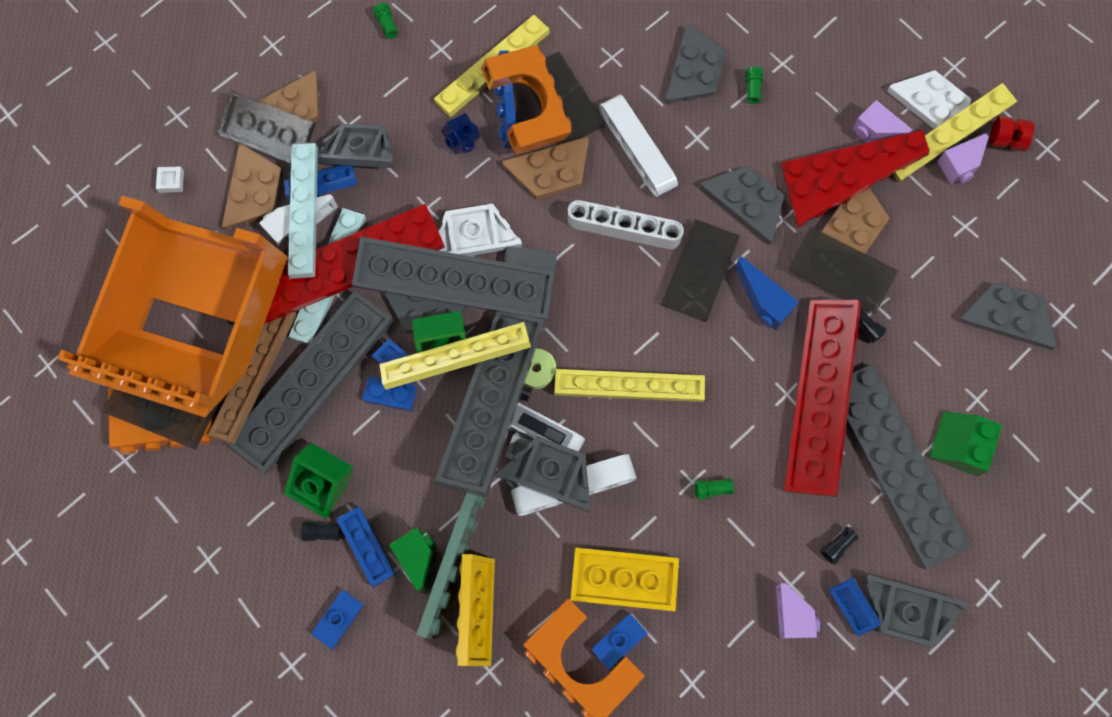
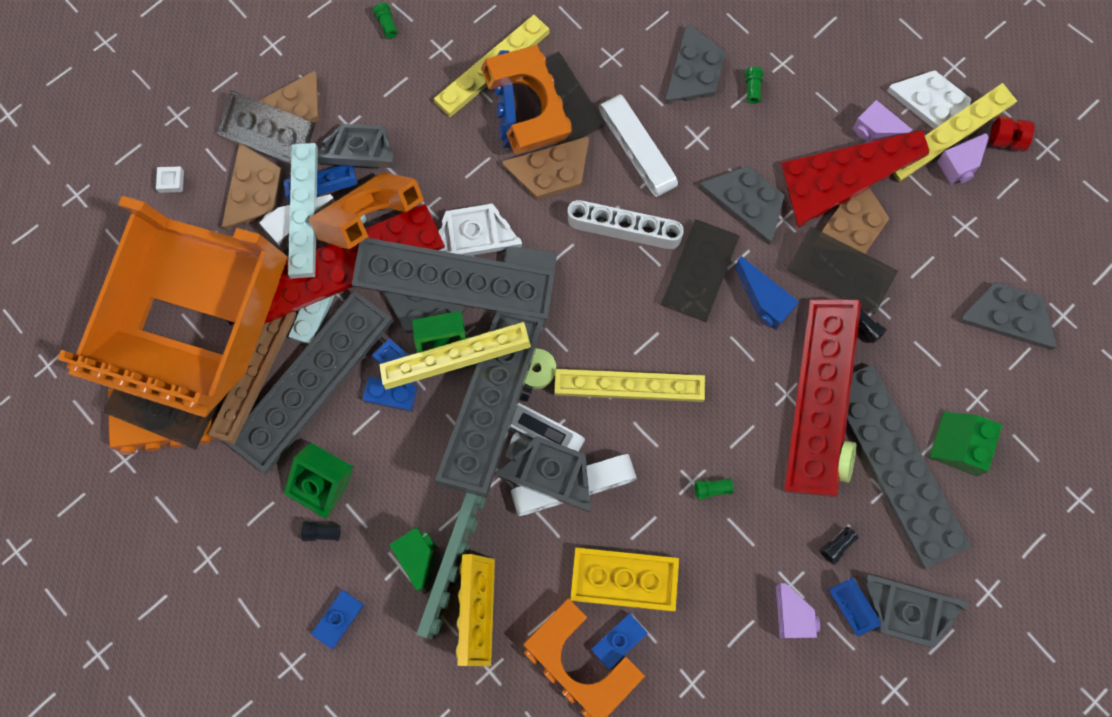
(341, 220): none -> orange arch
(366, 547): blue plate -> none
(460, 134): clear blue brick -> none
(847, 461): none -> yellowish green piece

